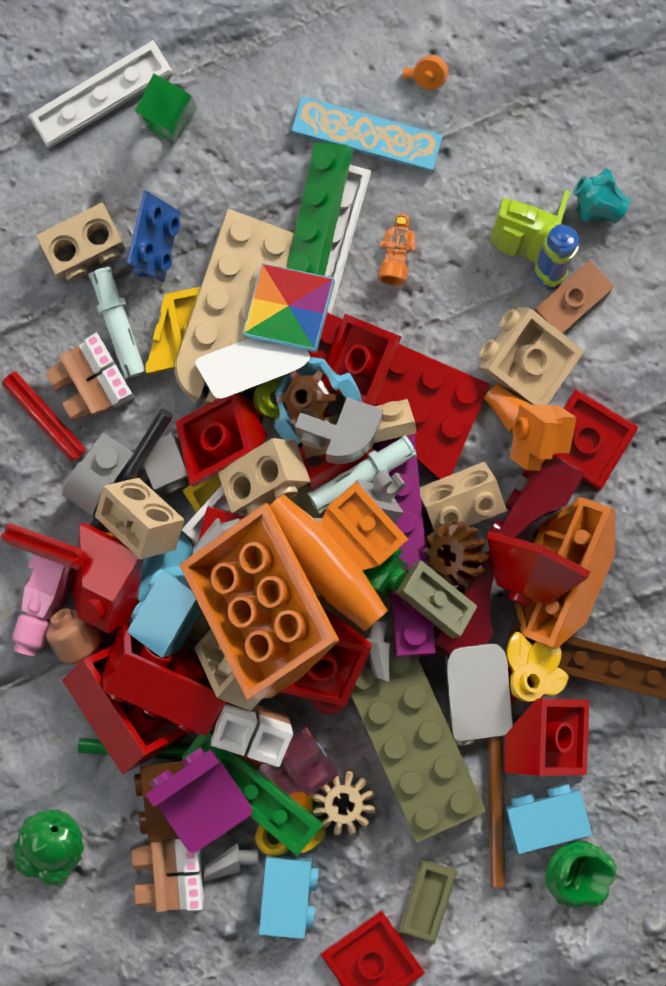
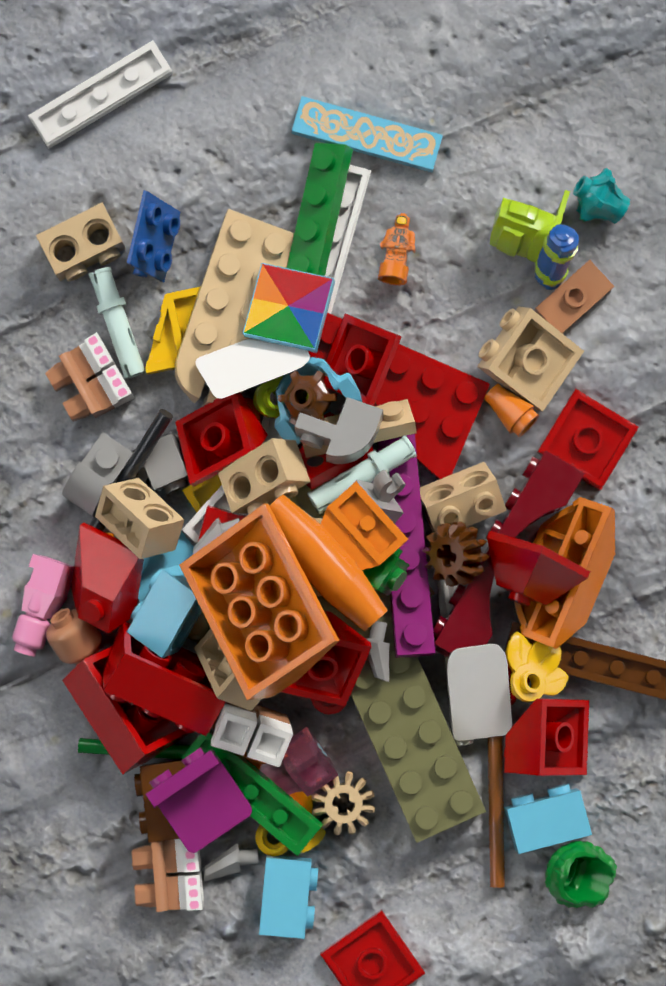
(43, 416): red axle -> none
(44, 546): red axle -> none
(48, 853): green hair -> none
(165, 108): green piece -> none
(427, 901): olive tile -> none
(429, 72): orange piece -> none
(436, 599): olive plate -> none
(540, 433): orange brick -> none

